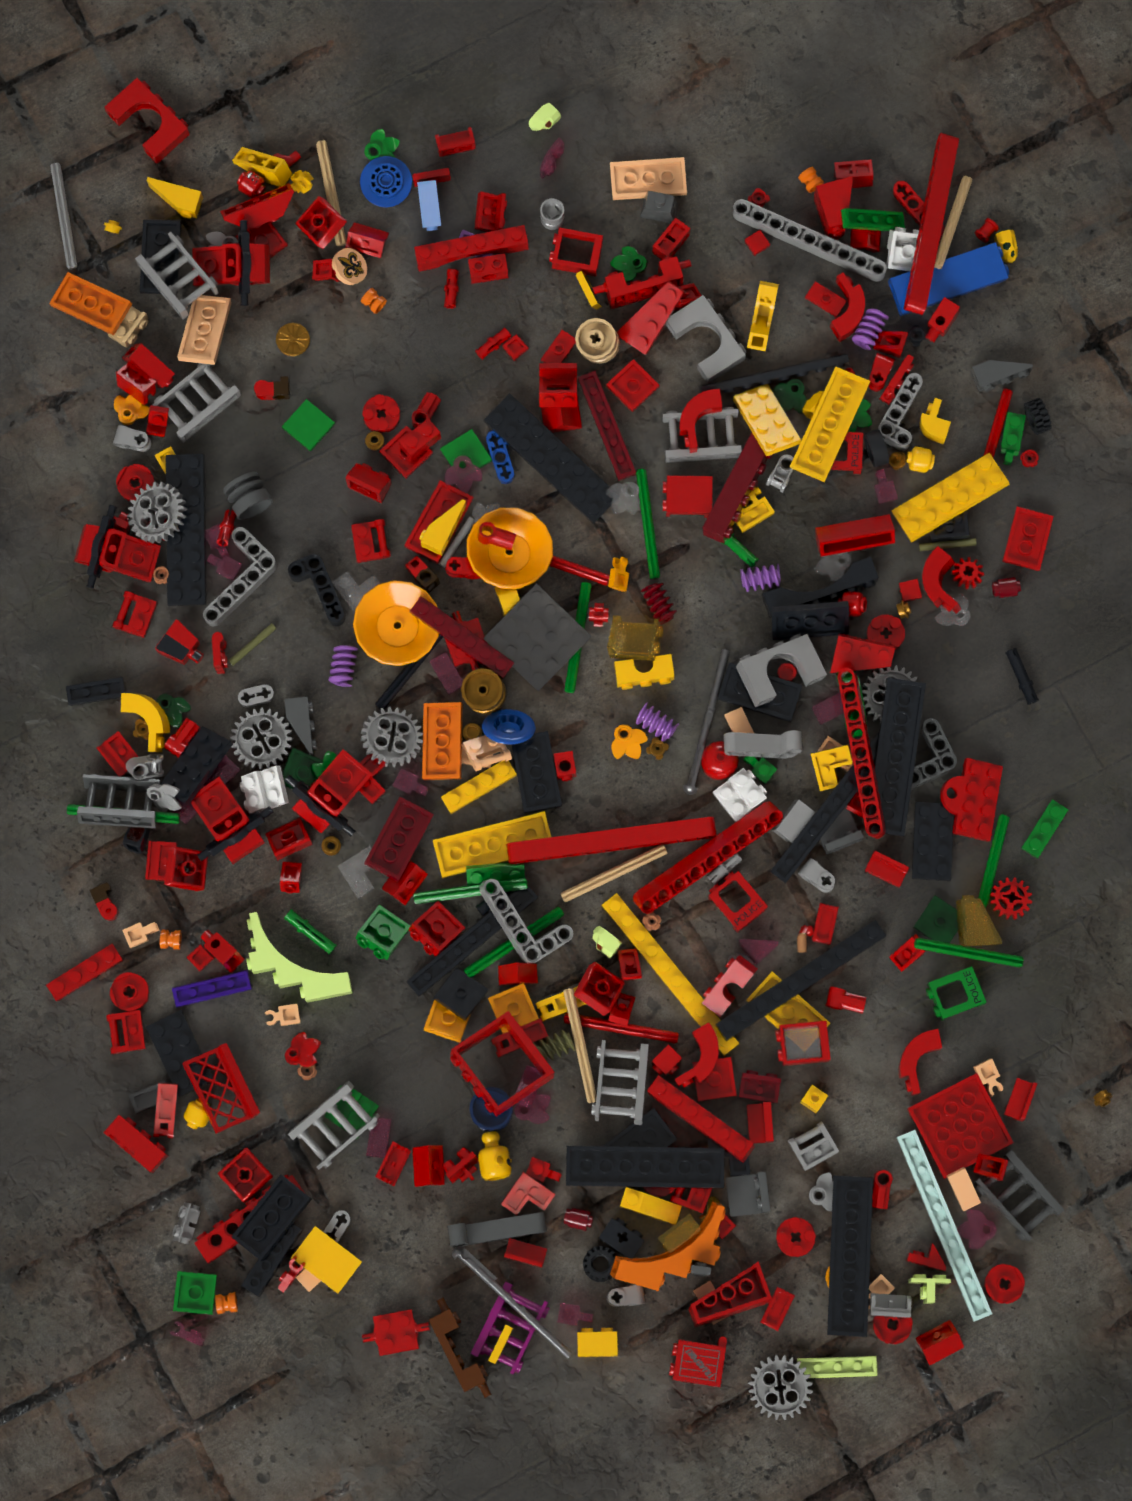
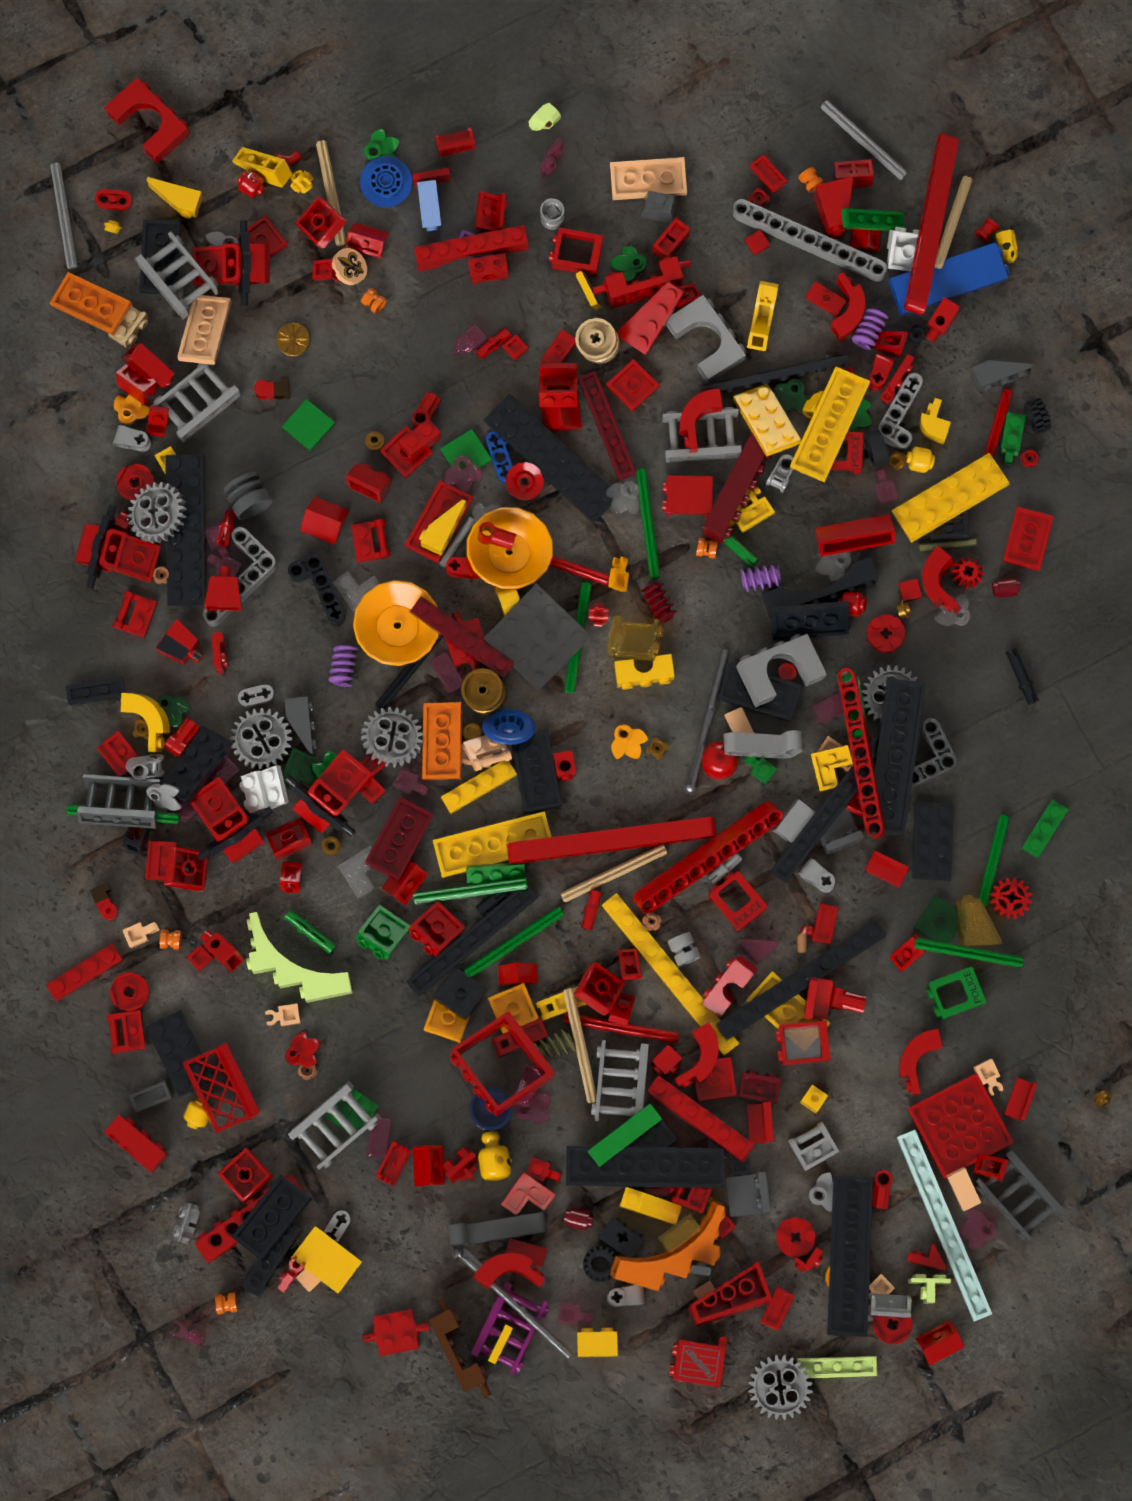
(114, 198): none -> red plate
(165, 1109): red plate -> none
(195, 1293): green plate -> none
(212, 988): dark purple tile -> none
(223, 592): none -> red torso
(252, 644): olive bar -> none
(260, 209): red wedge -> none
(324, 520): none -> red slope
(381, 403): red plate -> none
(422, 574): leg -> none
(451, 288): red pin -> none
(469, 341): none -> clear pink plate
(506, 1263): none -> red arch
(519, 926): light grey beam -> none
(527, 471): none -> red dish
(591, 910): none -> red pin
(605, 942): yellowish green rock -> none
(624, 1135): none -> green tile
(656, 723): medium lavender piece -> none
(682, 942): none -> light grey wheel
(702, 548): none -> orange wheel
(740, 794): white plate -> none
(768, 173): none -> red plate
(814, 1260): none -> red bracket
(818, 998): none -> red panel
(861, 654): red wedge -> none
(863, 139): none -> light grey axle
(915, 213): red beam -> none
(974, 799): red plate -> none
(1015, 1286): red plate -> none

